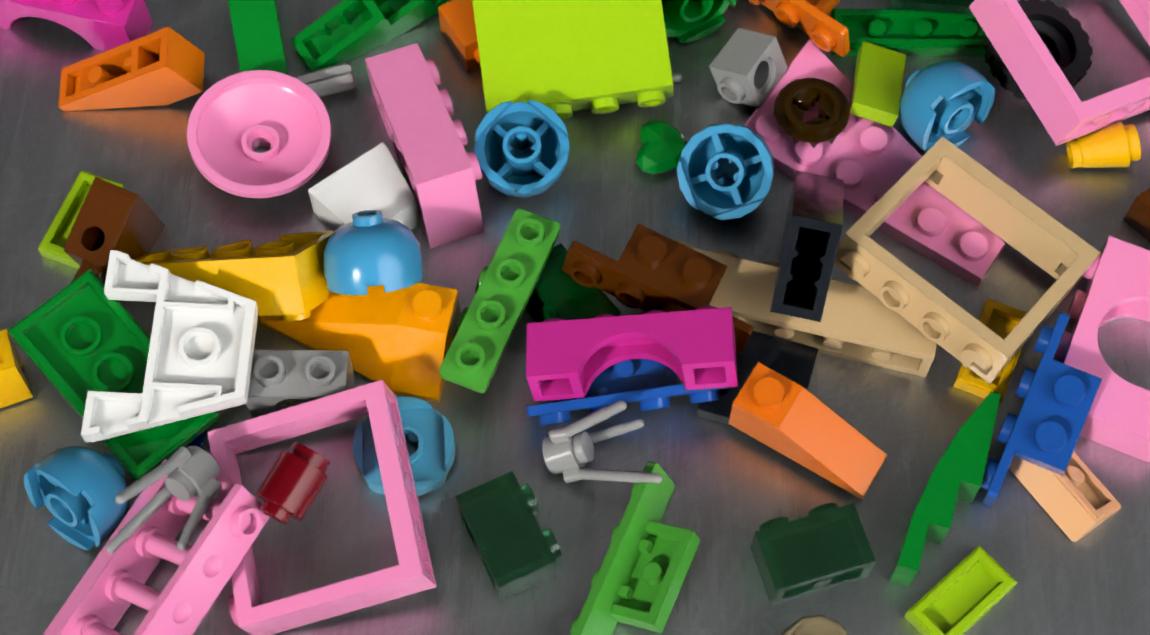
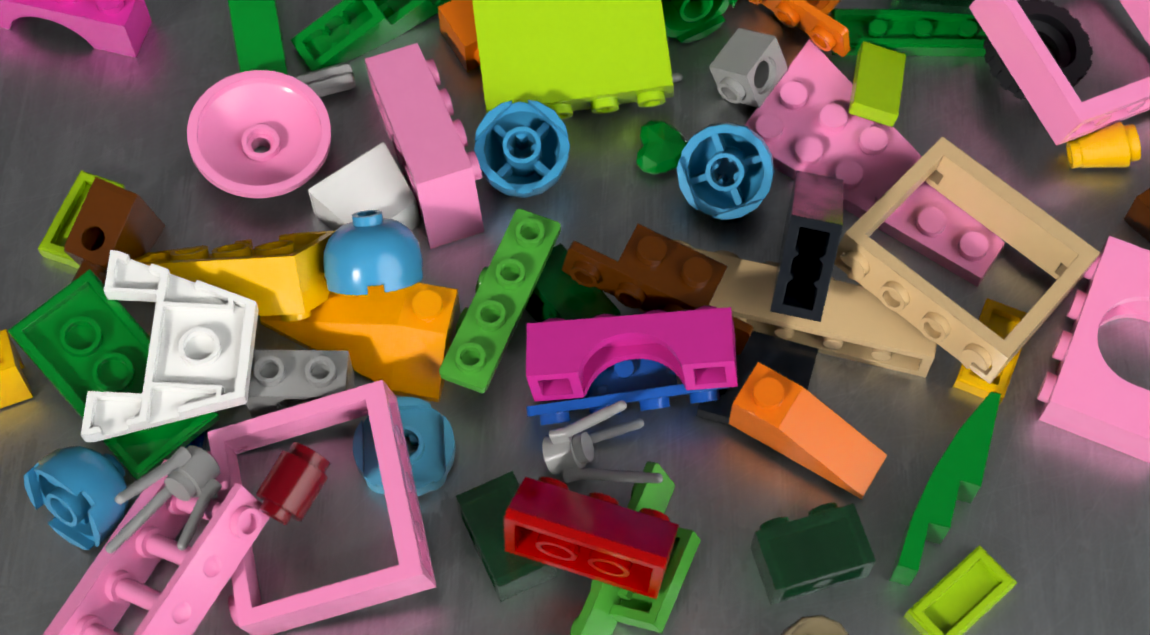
(135, 74): orange slope -> none
(589, 535): none -> red slope
(803, 95): dark brown gear -> none
(944, 103): dark azure cylinder -> none
(1049, 417): blue bracket -> none
(1073, 501): light nougat slope -> none

